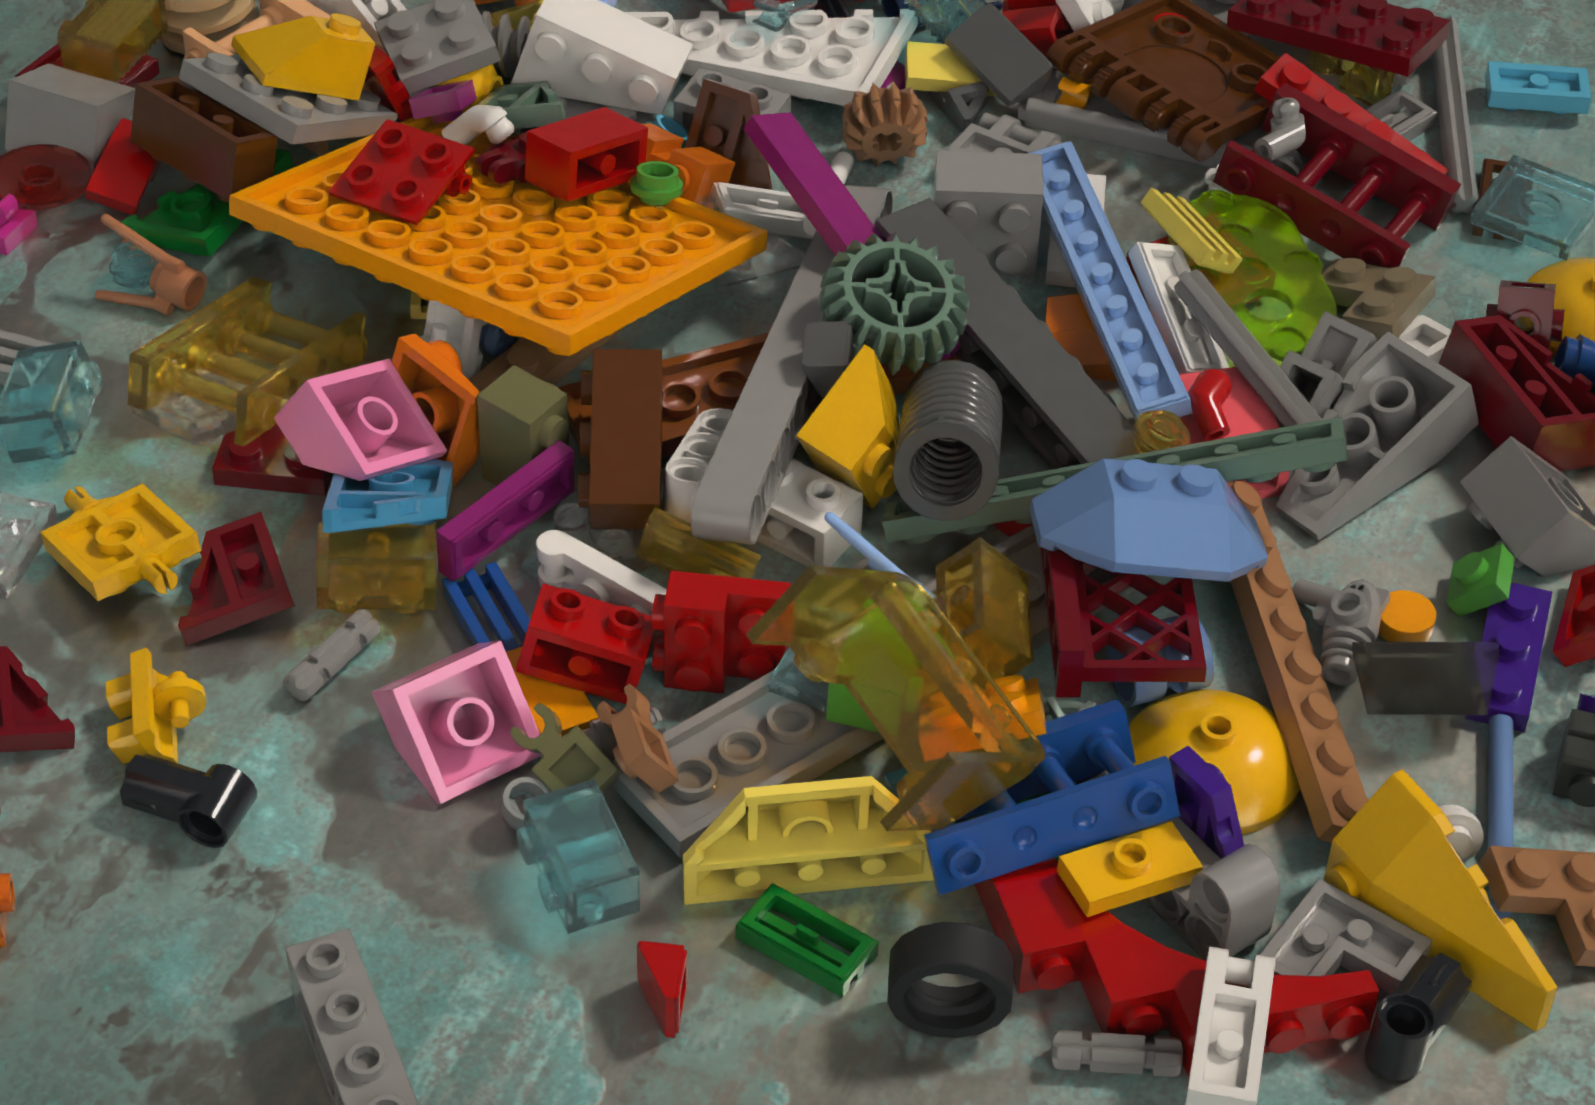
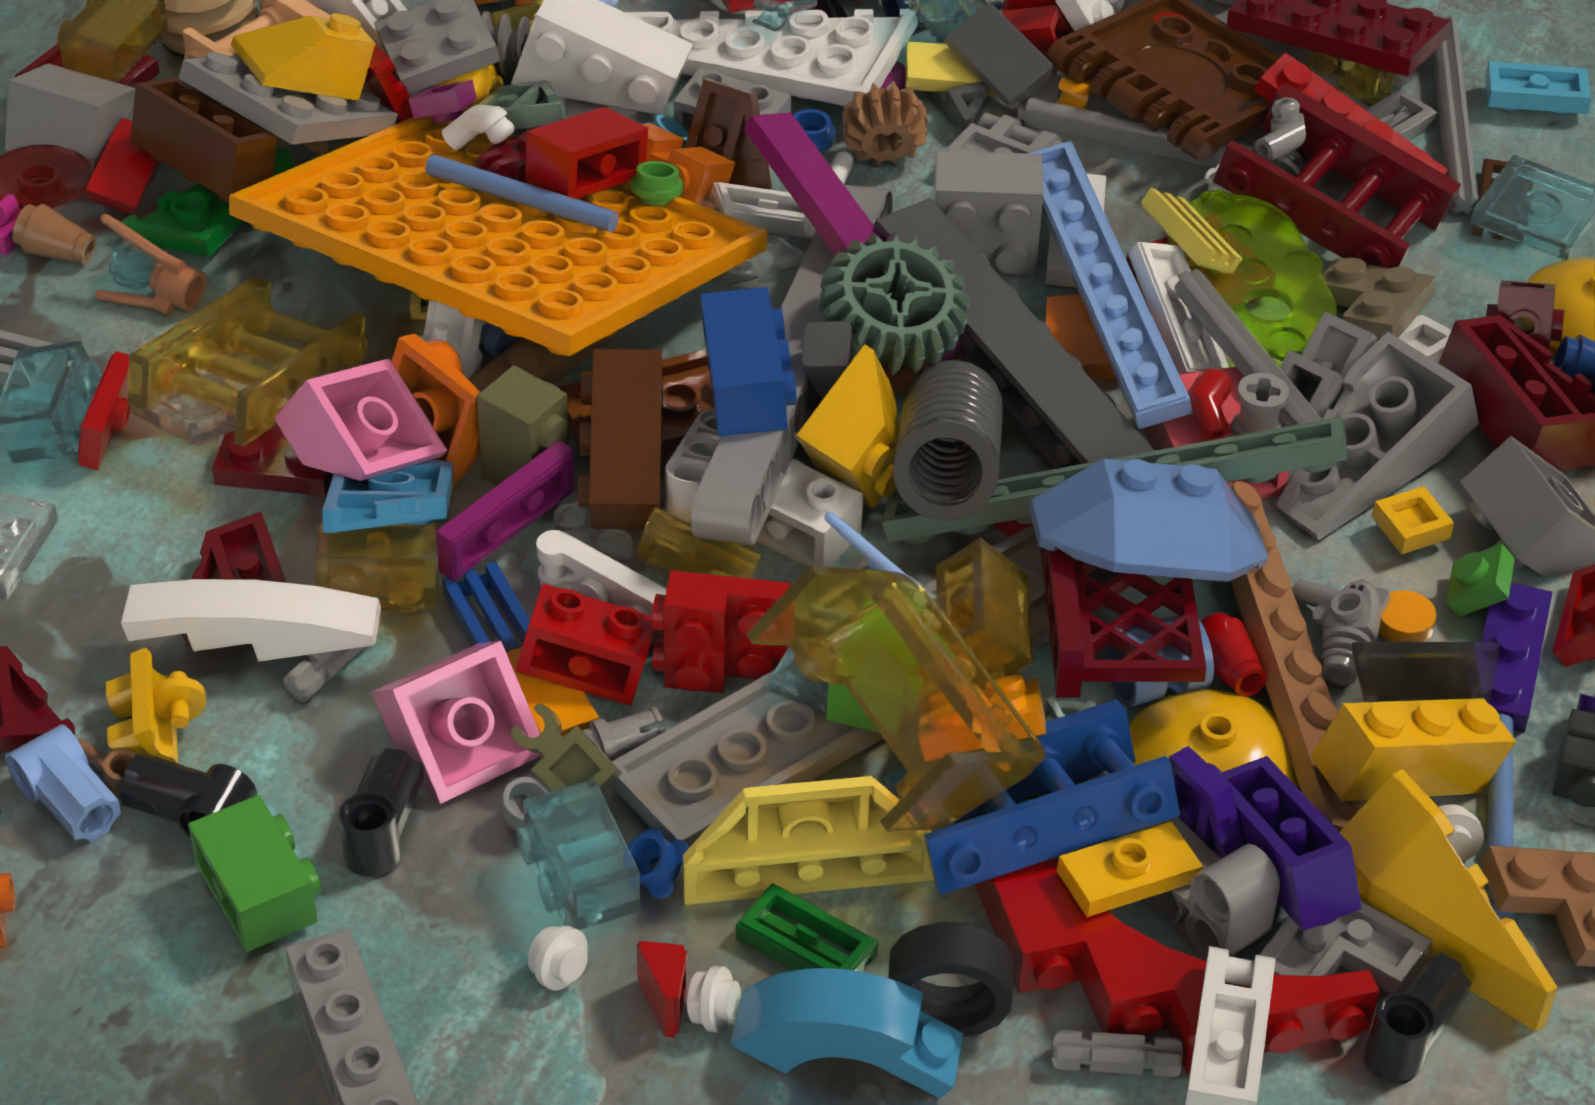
(51, 235): none -> medium nougat cone
(59, 775): none -> light blue piece
(105, 413): none -> red plate
(109, 764): none -> medium nougat hand
(120, 541): yellow plate -> none
(255, 872): none -> bright green brick
(271, 615): none -> white slope
(378, 812): none -> black piece
(404, 172): red hinge -> none
(522, 193): none -> medium blue bar
(558, 956): none -> white plate
(640, 746): medium nougat plate -> none
(647, 850): none -> blue plate
(713, 998): none -> white plate
(747, 361): none -> blue brick
(817, 127): none -> blue plate
(850, 1017): none -> dark azure arch
(1159, 431): clear yellow plate -> none
(1234, 654): none -> red cone
(1261, 401): none -> light grey bush
(1304, 847): none -> dark purple brick
(1412, 520): none -> yellow plate
(1438, 743): none -> yellow brick

